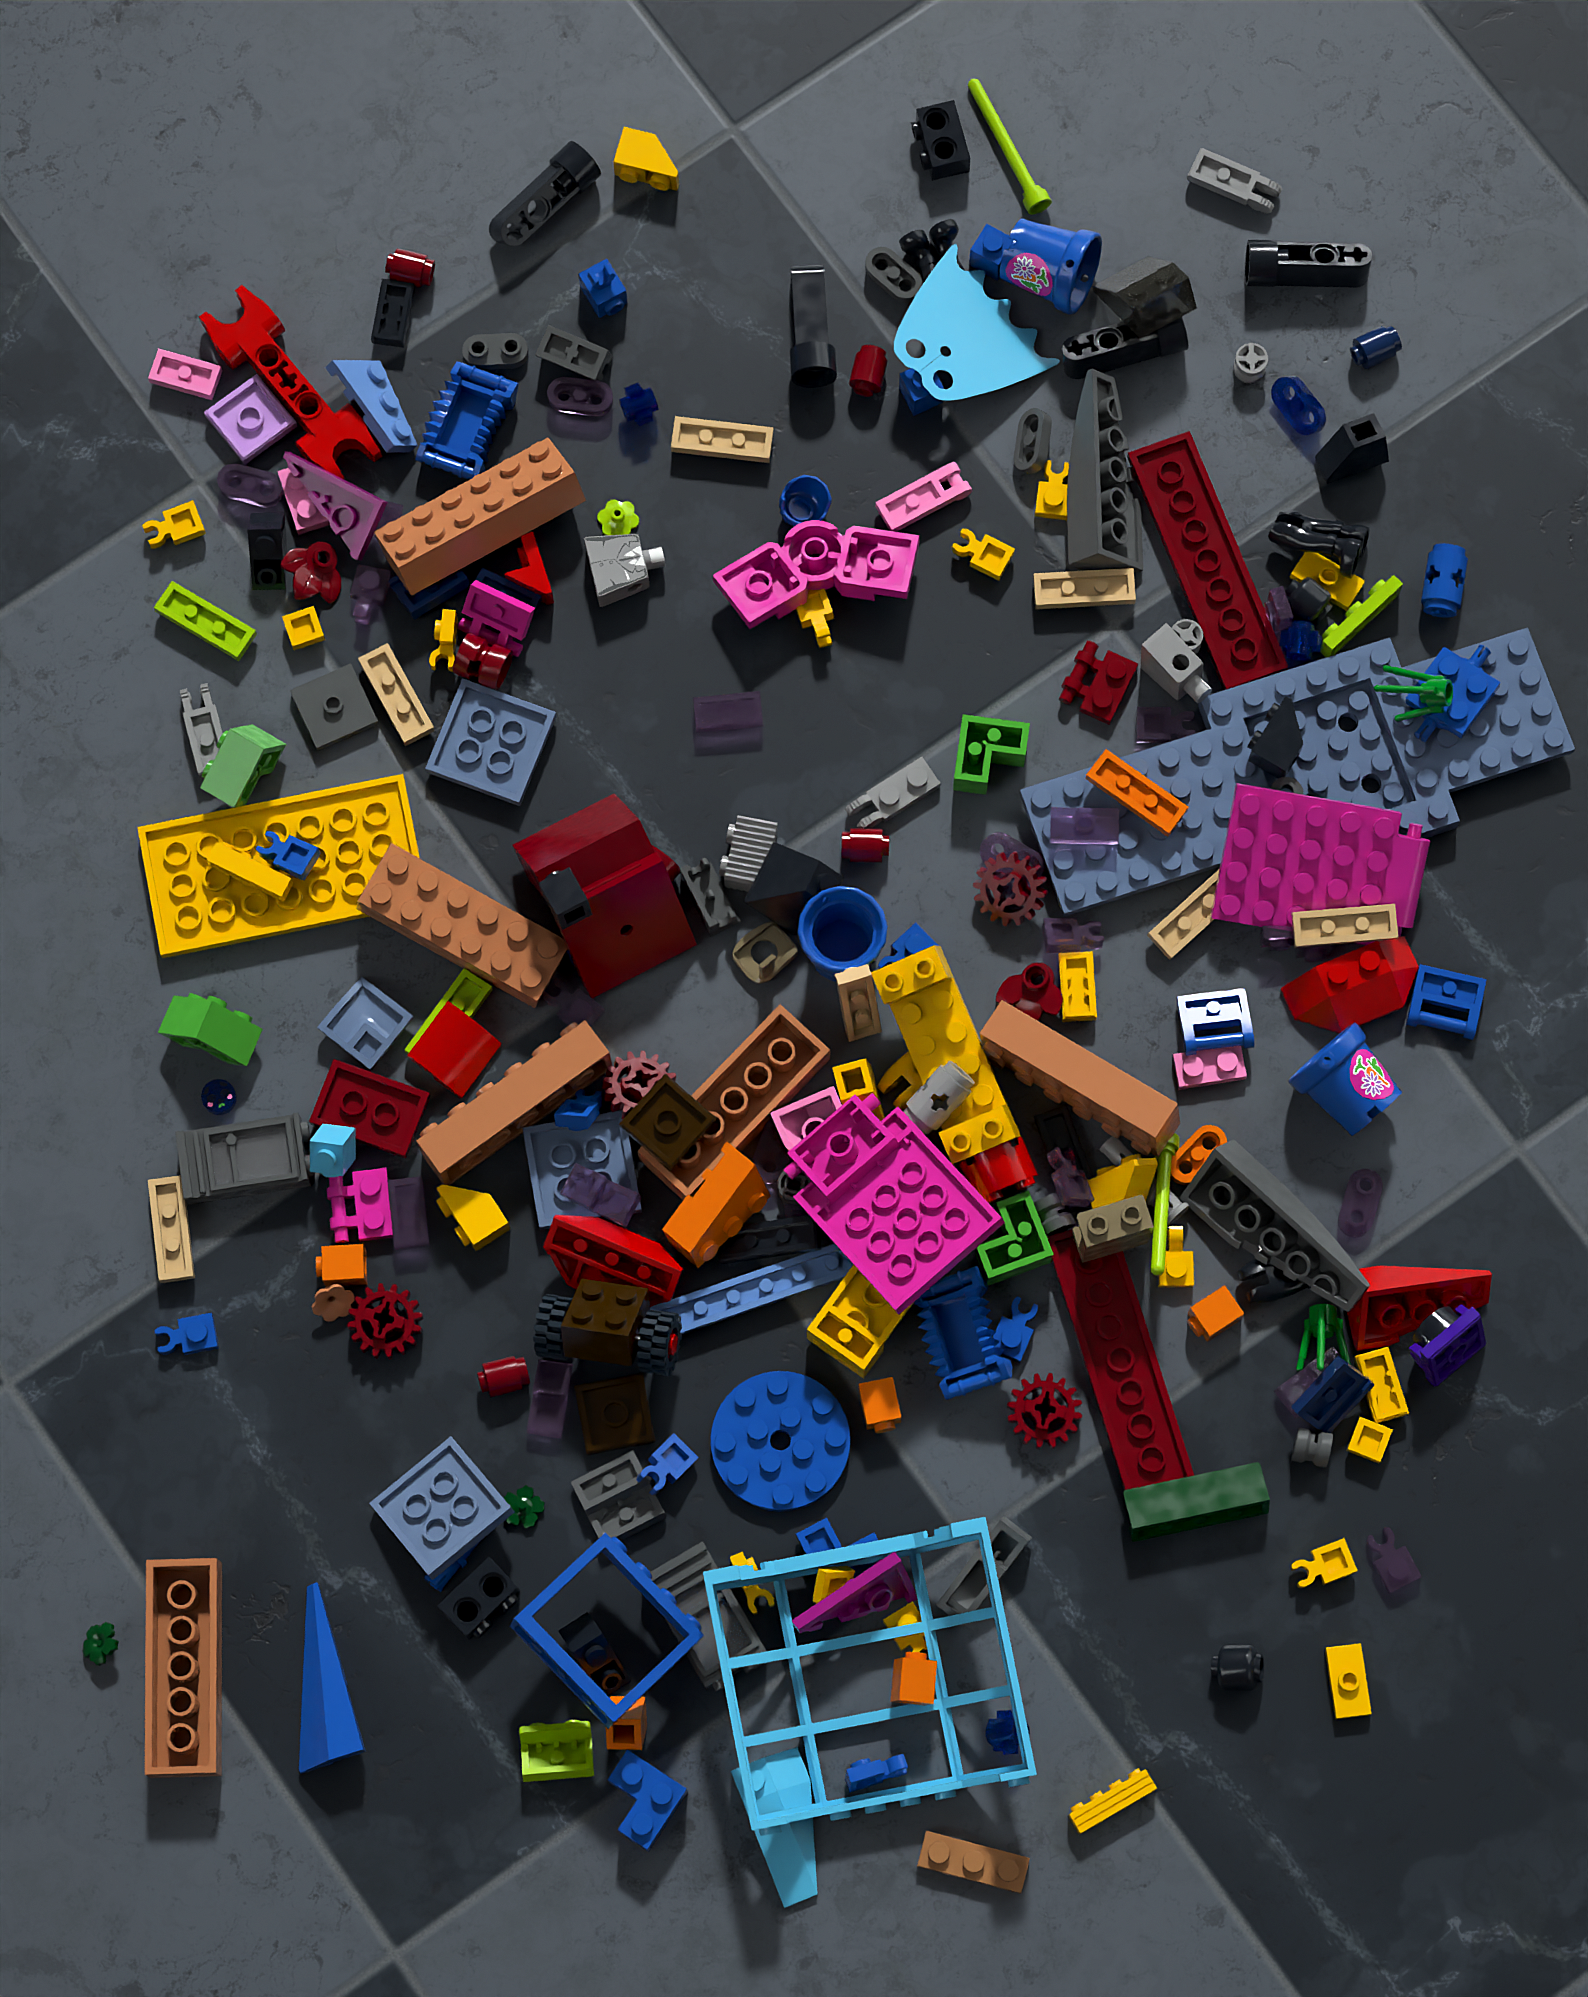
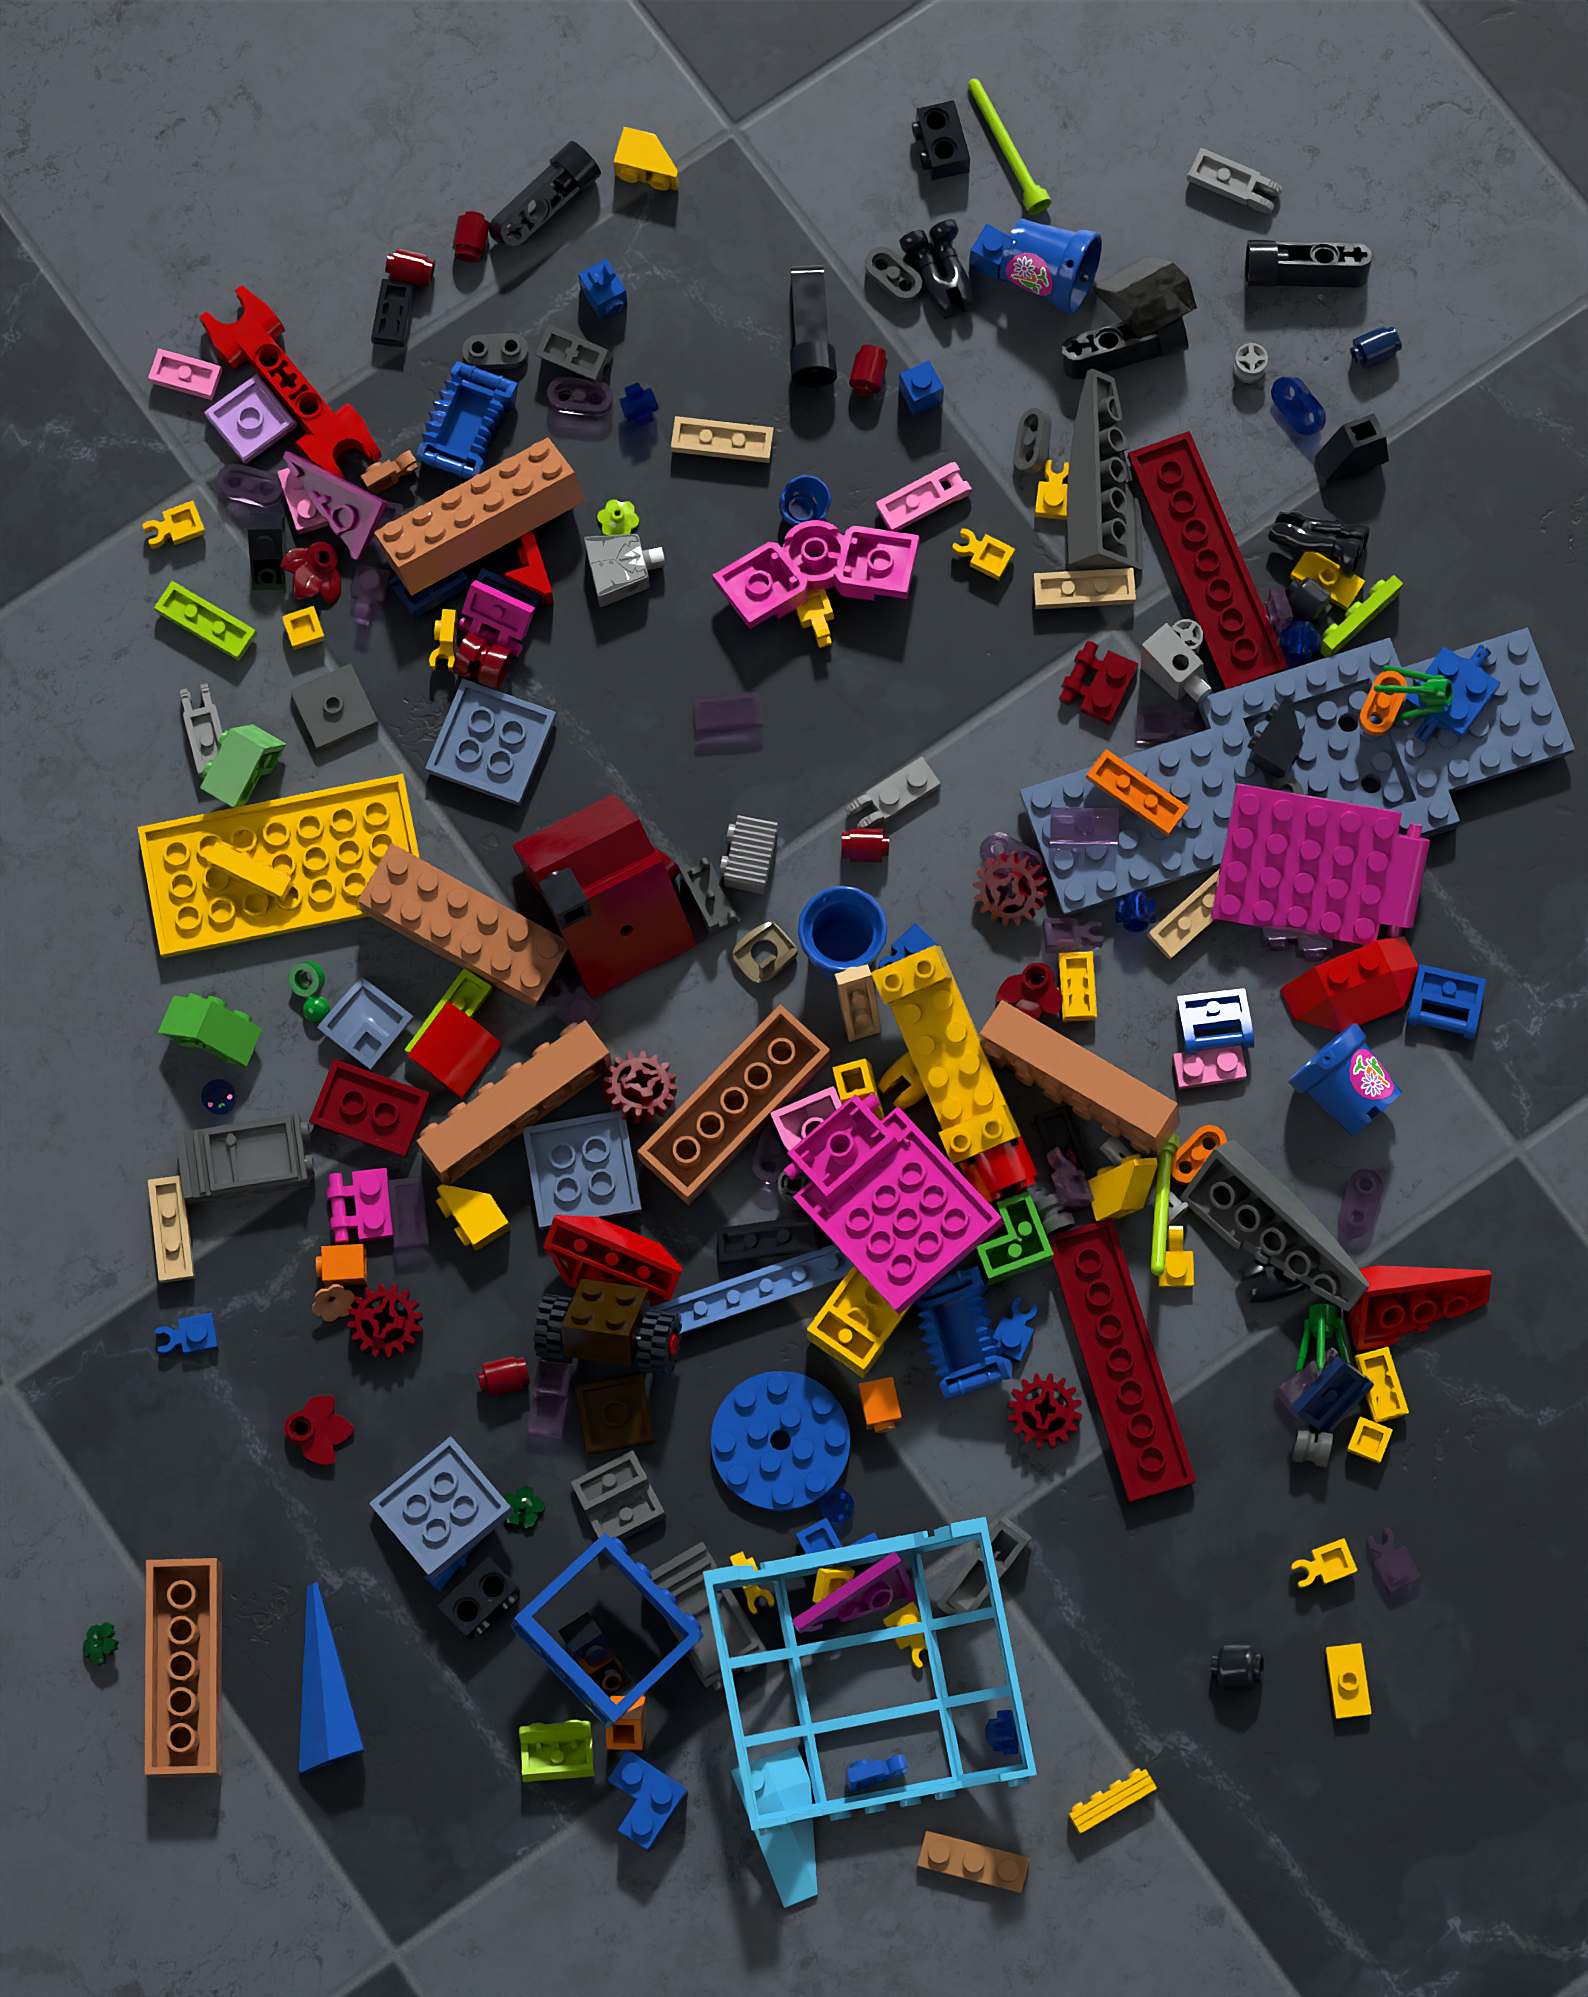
(293, 856): blue plate -> none
(315, 1006): none -> green plate
(323, 1429): none -> dark red plate
(332, 1150): medium azure brick -> none
(371, 389): medium blue wing -> none
(384, 475): none -> nougat plate
(396, 694): tan plate -> none
(470, 236): none -> dark red brick
(579, 1113): blue plate -> none
(600, 1195): clear purple slope -> none
(667, 1122): dark brown tile -> none
(668, 1463): blue plate -> none
(718, 1207): orange wedge -> none
(787, 884): black slope -> none
(836, 1505): none -> clear blue tile
(913, 1679): orange brick -> none
(946, 1080): light grey piece -> none
(977, 329): medium azure piece -> none
(987, 742): bright green brick -> none
(1112, 1228): dark tan panel -> none
(1135, 911): none -> clear blue gear
(1196, 1501): dark green panel -> none
(1214, 1314): orange brick -> none
(1344, 925): tan plate -> none
(1382, 705): none -> orange plate
(1442, 596): blue piece -> none
(1447, 1341): dark purple piece -> none

